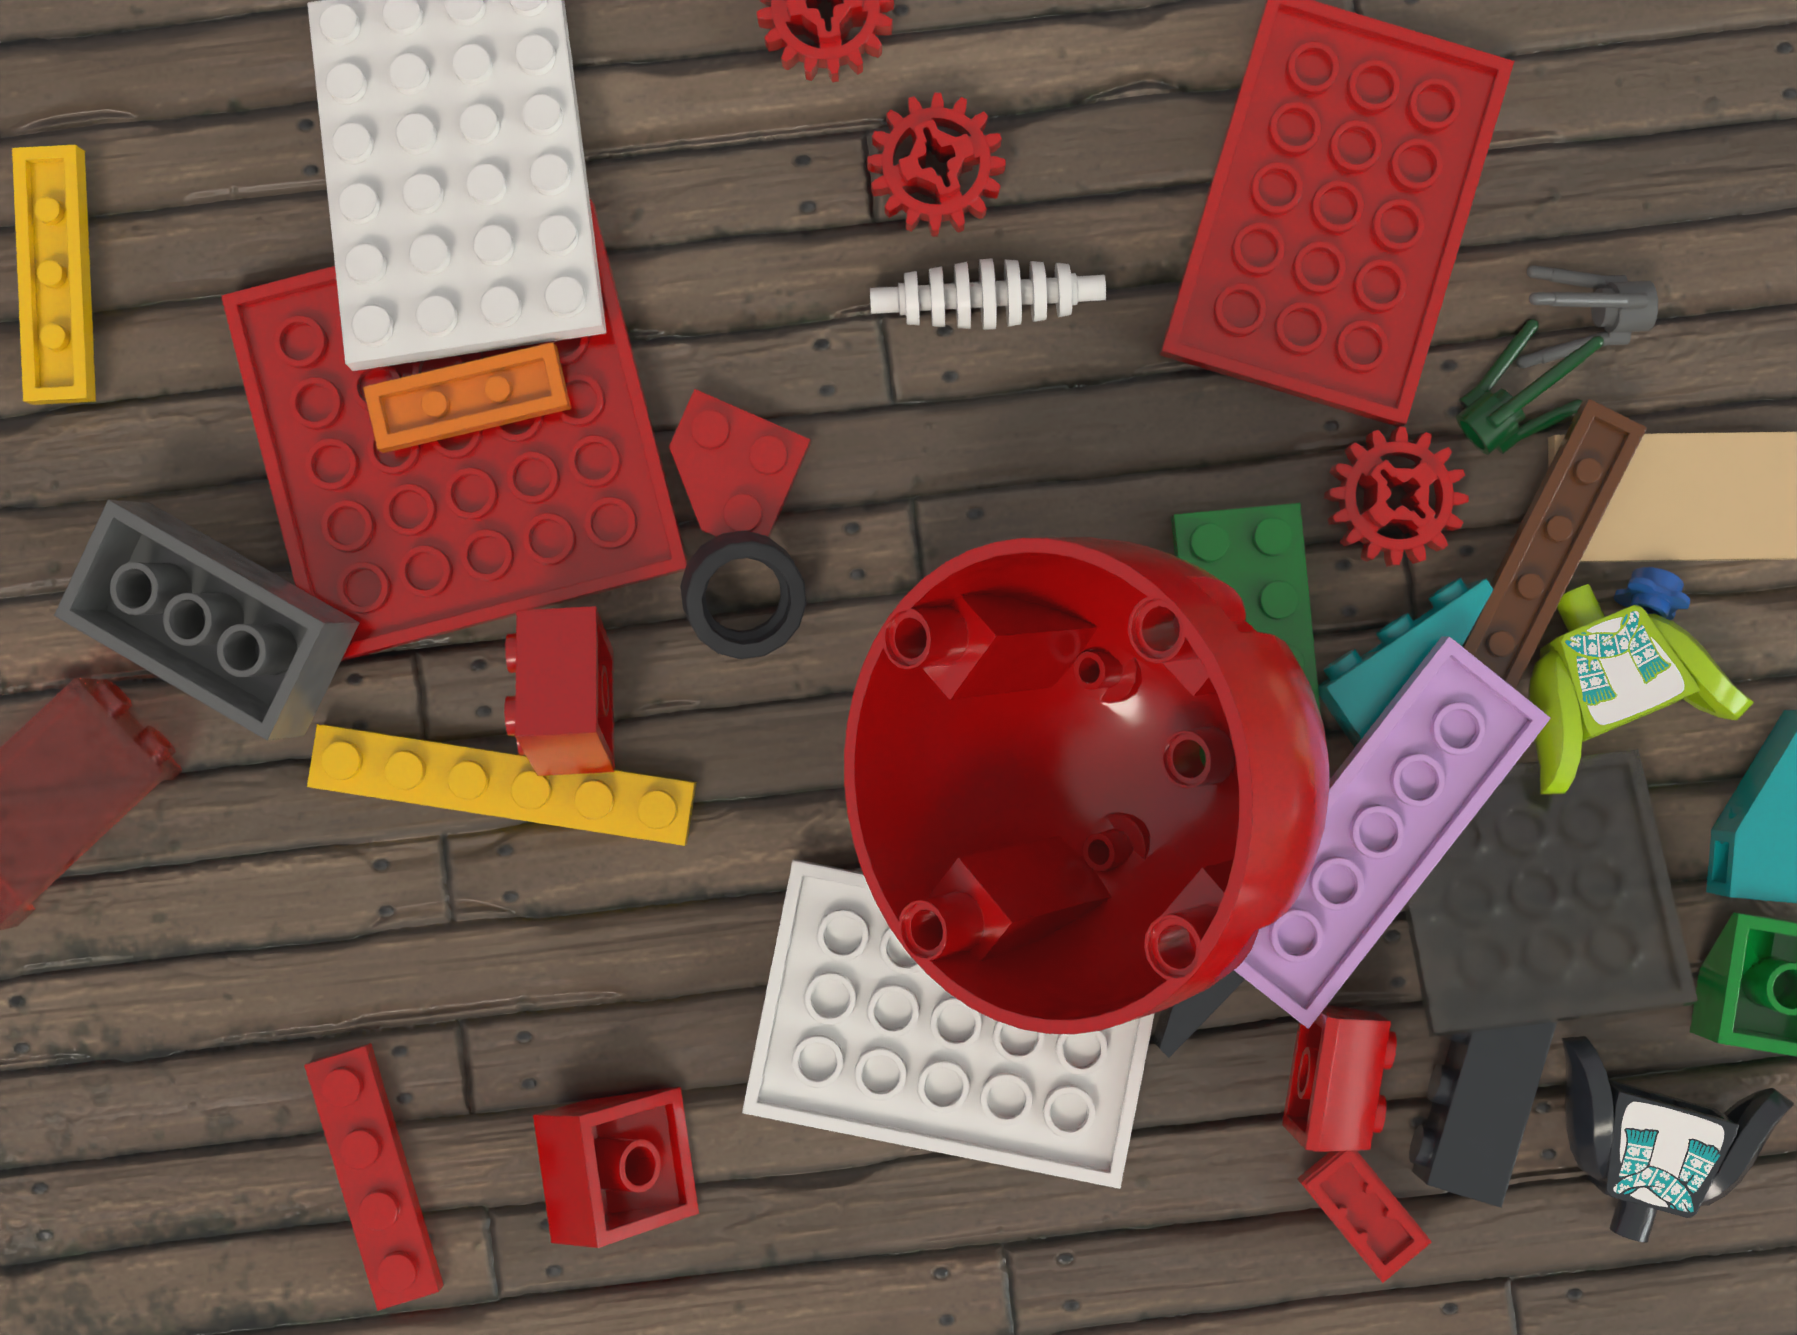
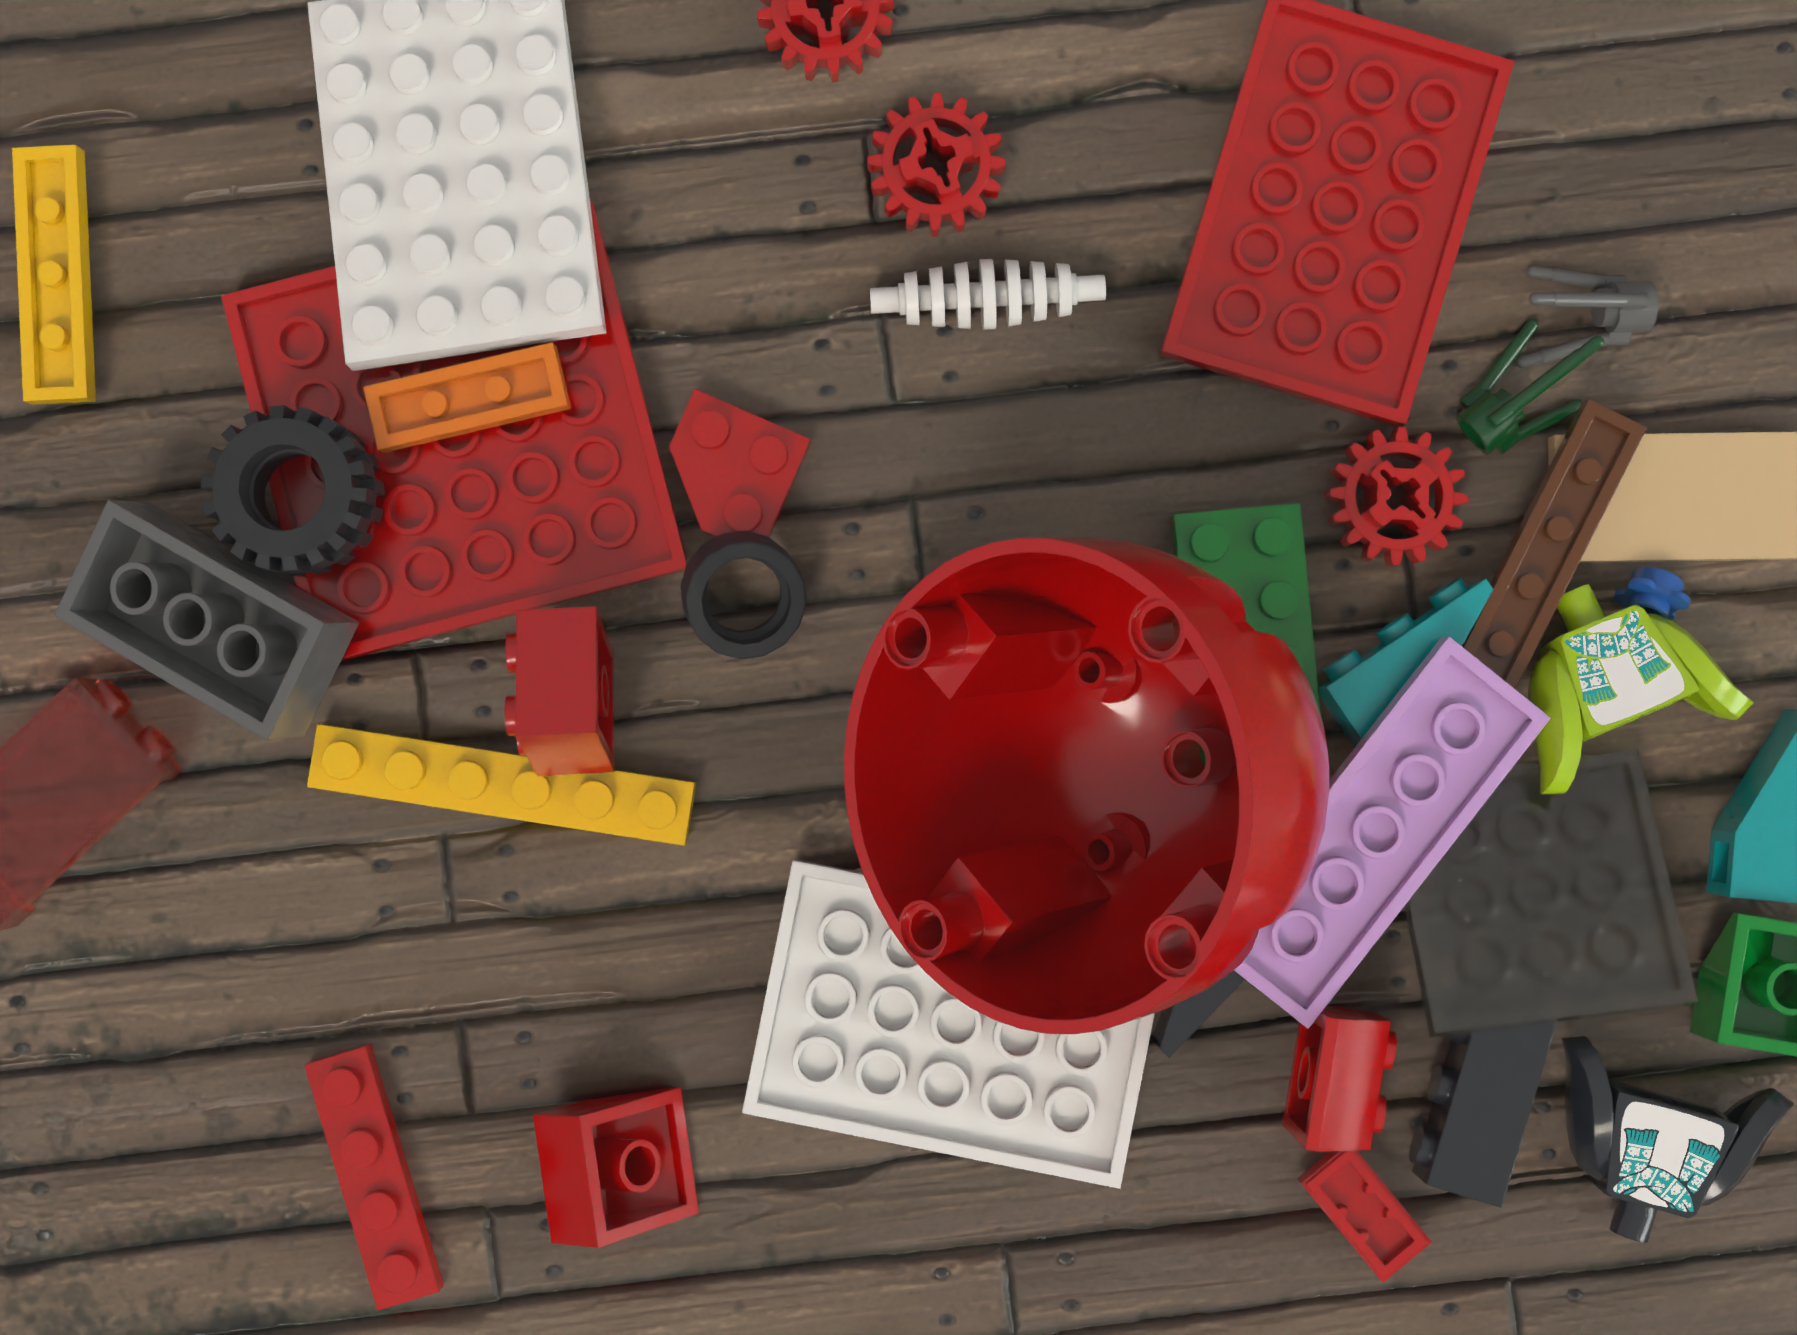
(242, 480): none -> black tyre

